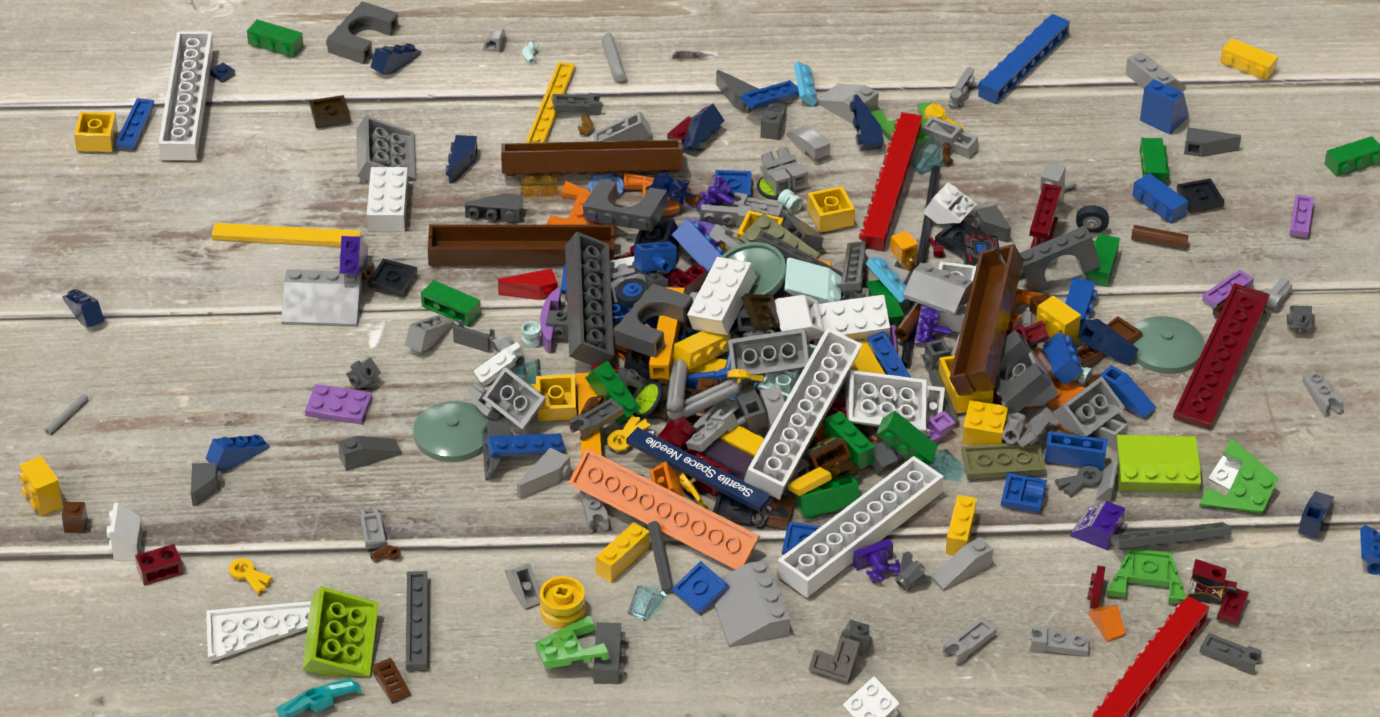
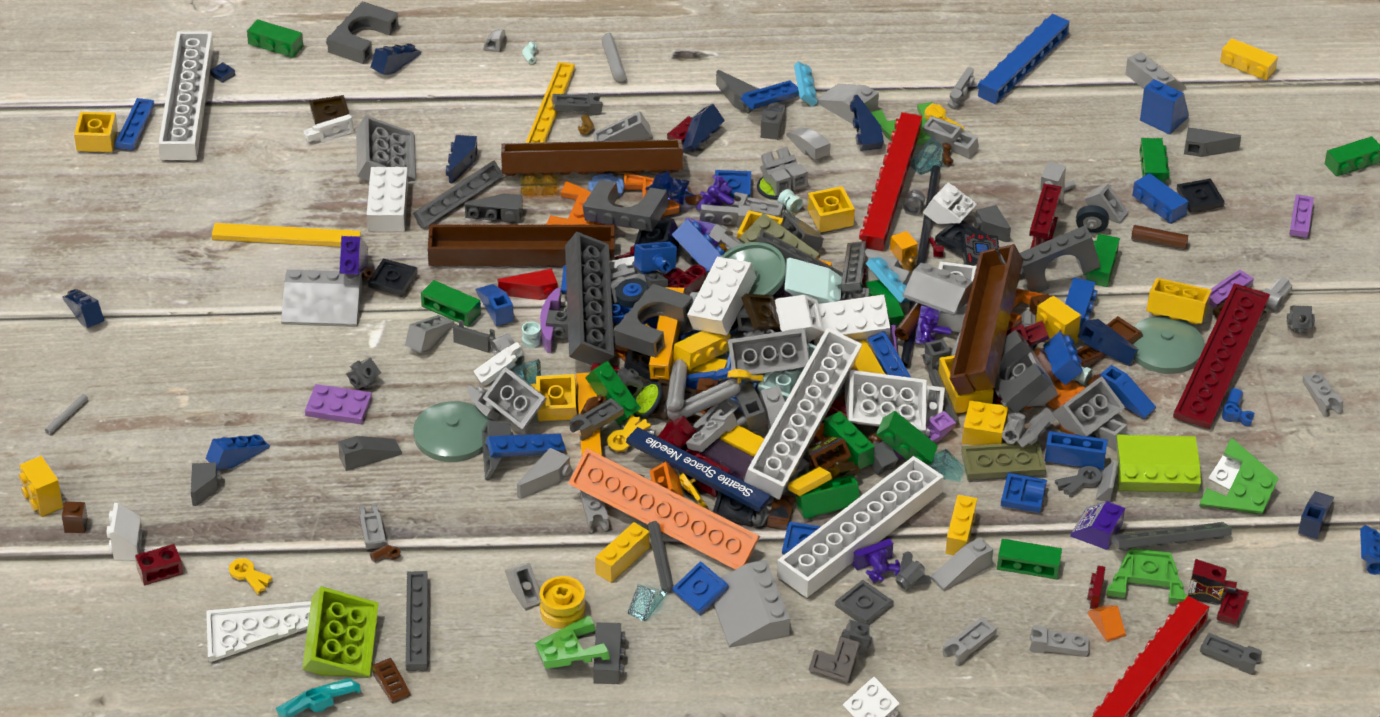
(330, 129): none -> white hinge
(458, 194): none -> dark grey plate
(496, 303): none -> blue slope
(864, 603): none -> dark grey tile
(914, 202): none -> flat silver wheel
(1029, 559): none -> green brick
(1107, 199): none -> light grey slope
(1178, 300): none -> yellow brick
(1232, 411): none -> blue bar

